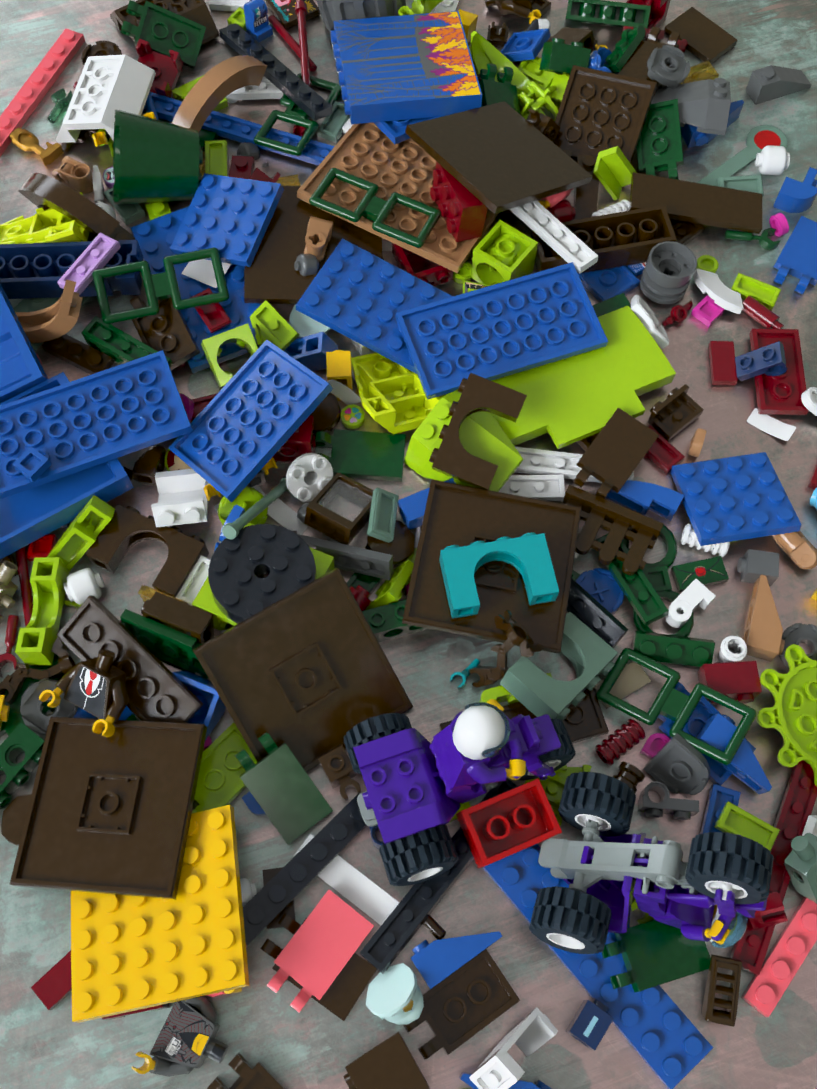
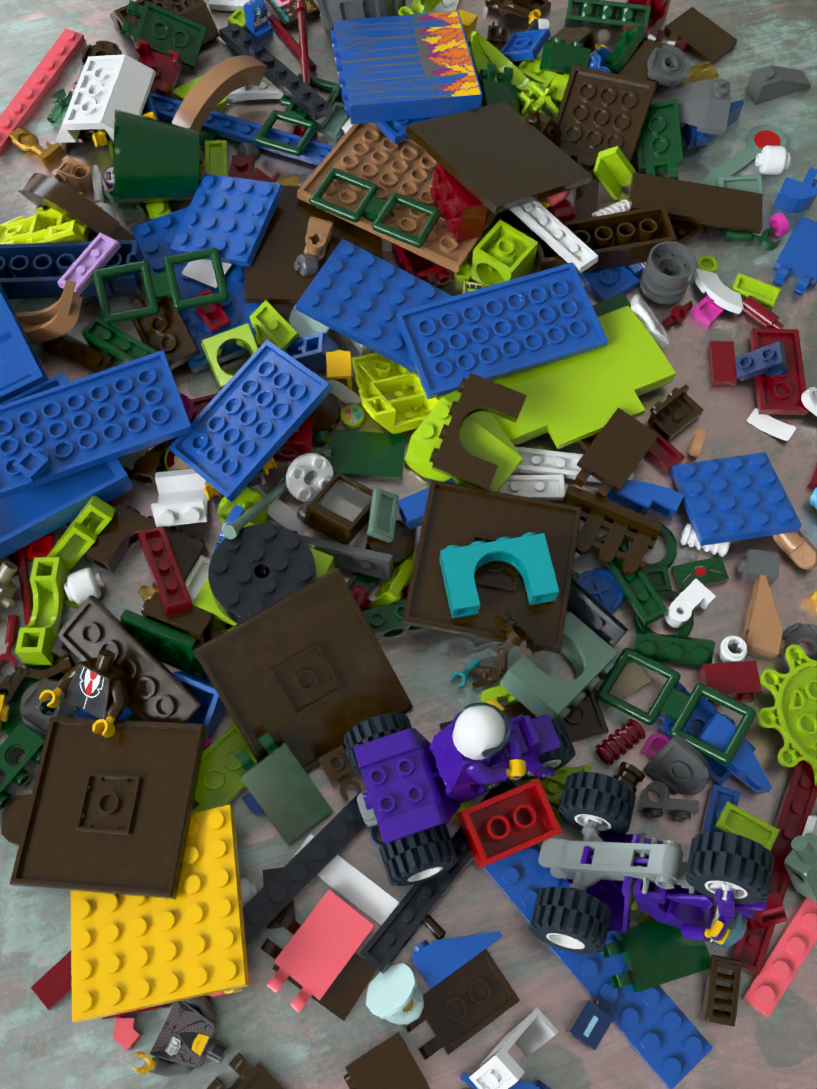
(126, 1032): none -> coral piece
(165, 570): none -> dark red tile

